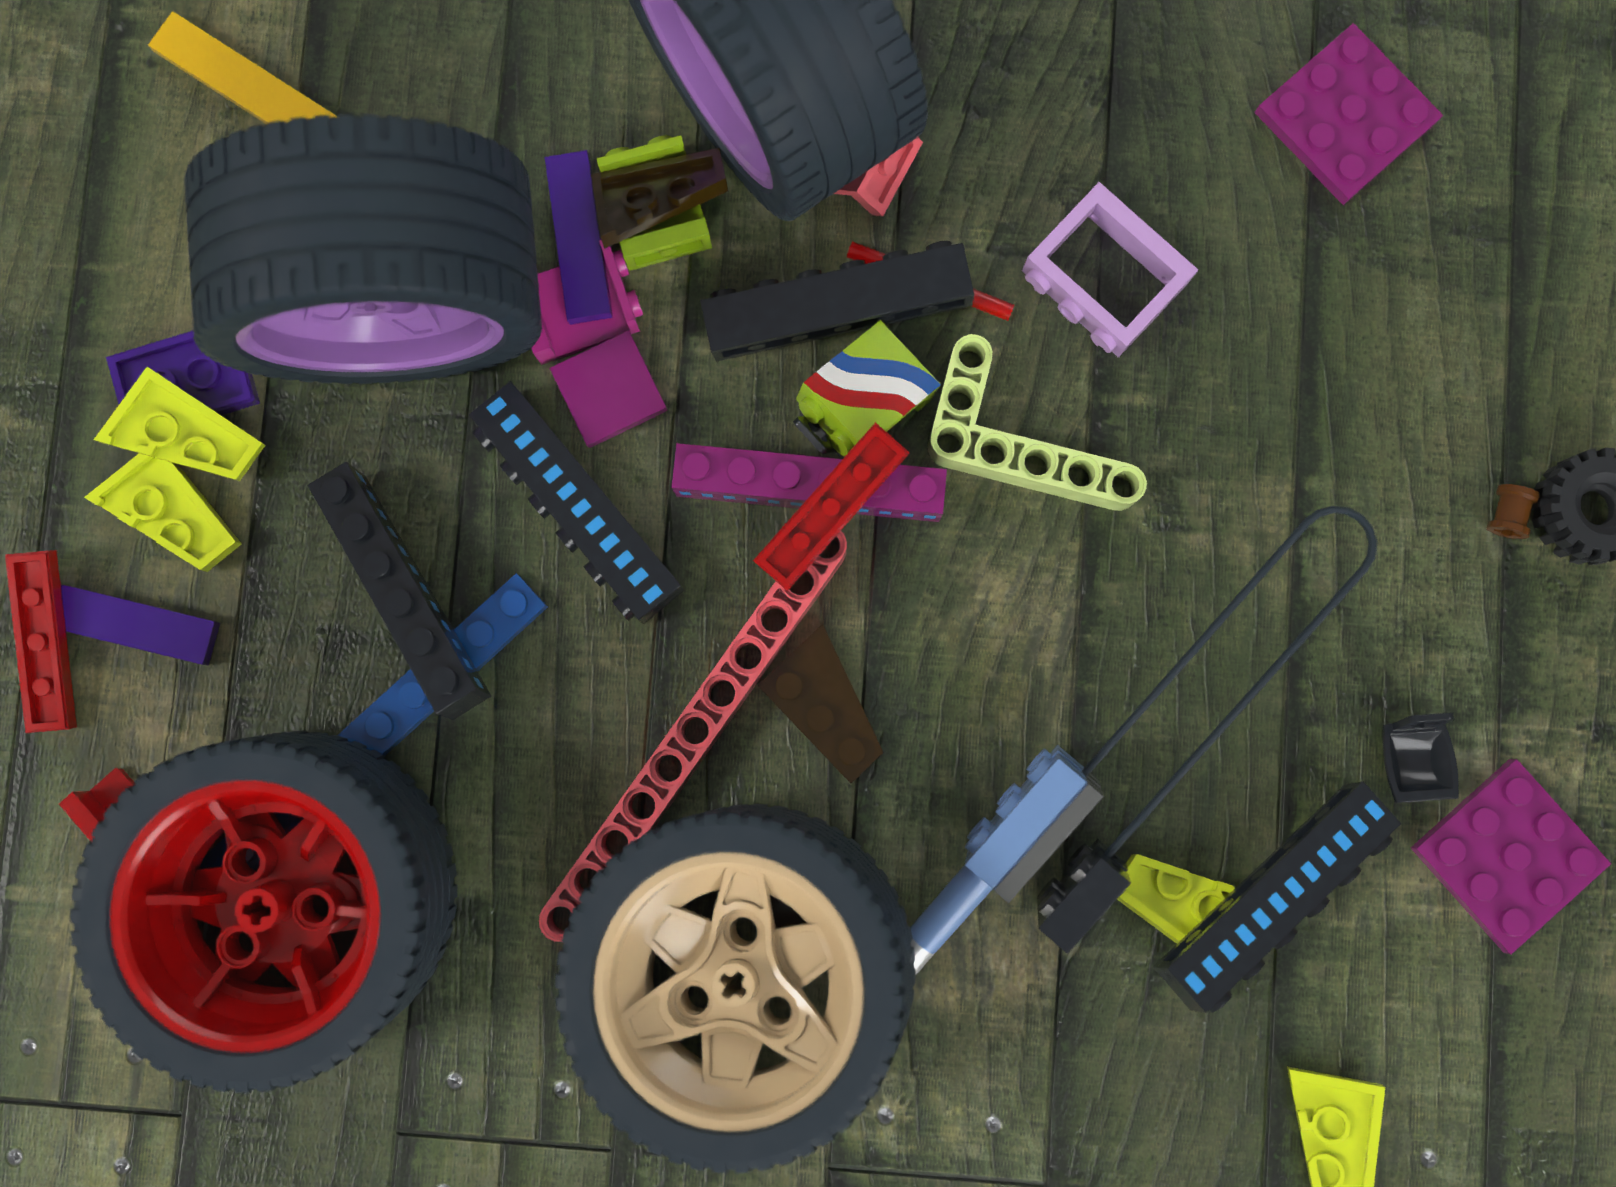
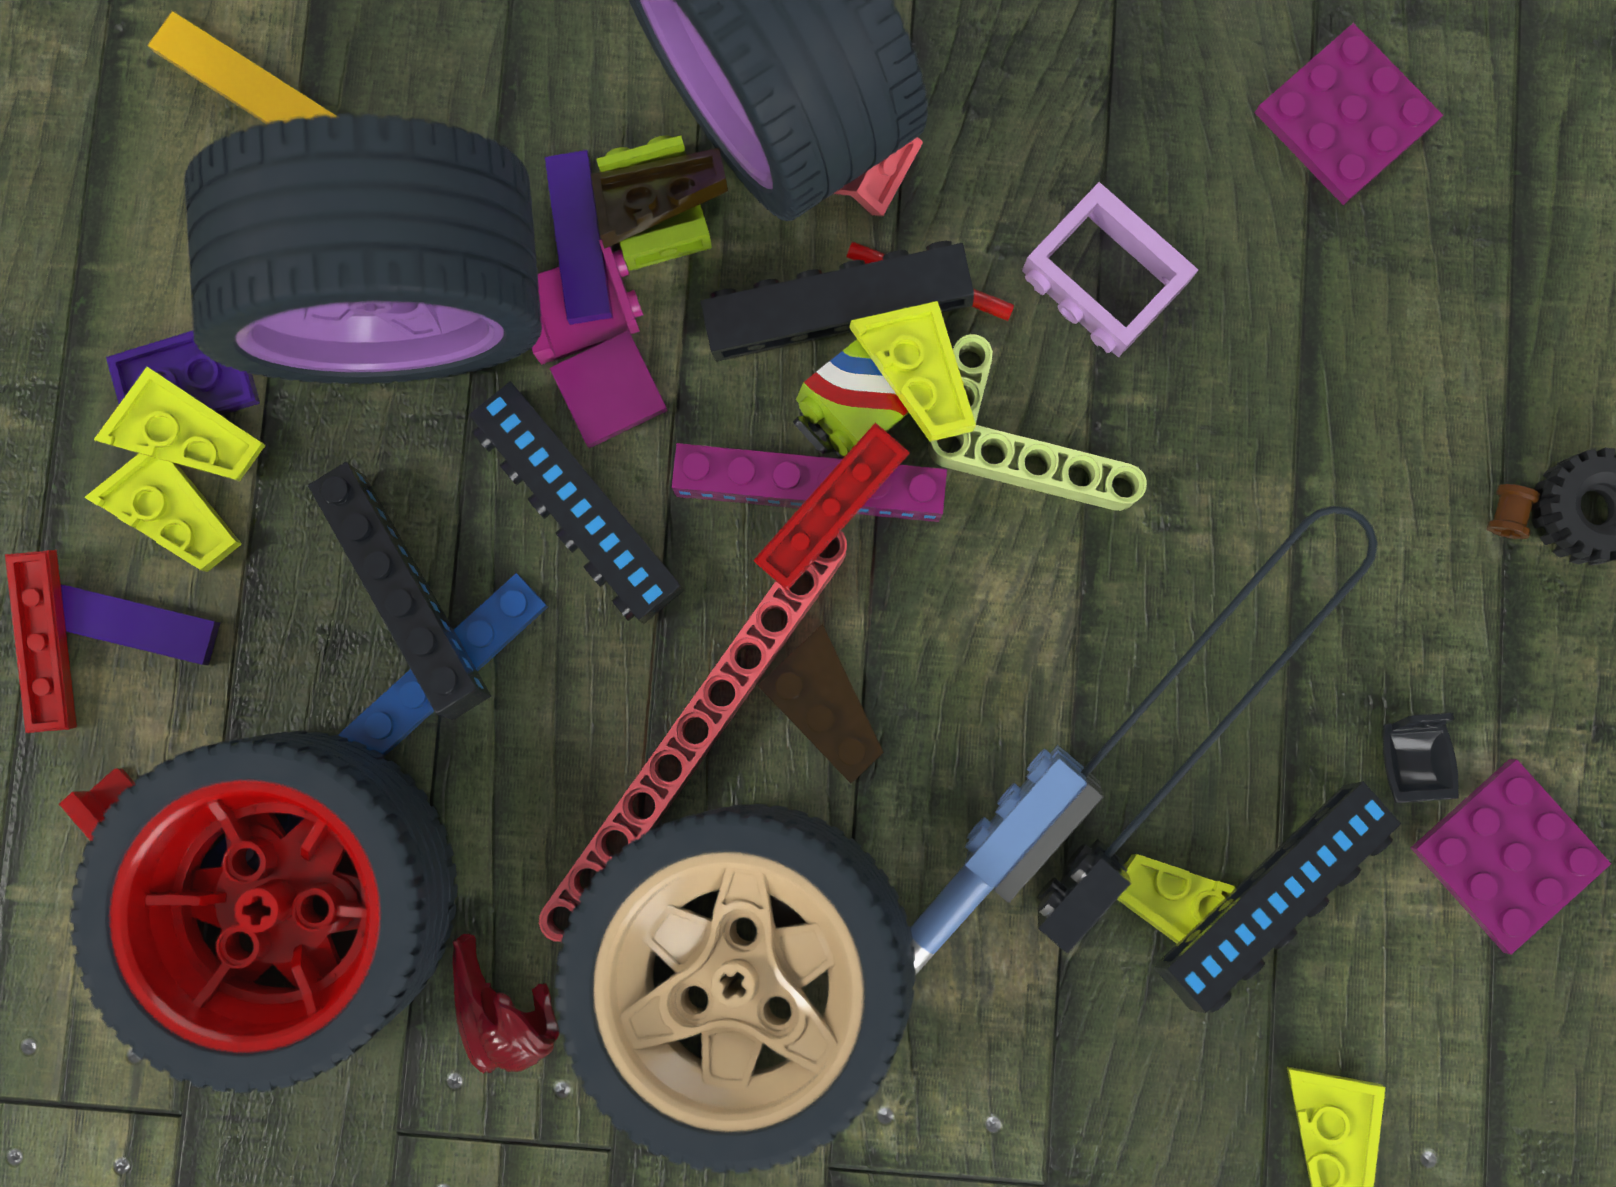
(490, 1024): none -> dark red hair
(920, 366): none -> neon yellow wing

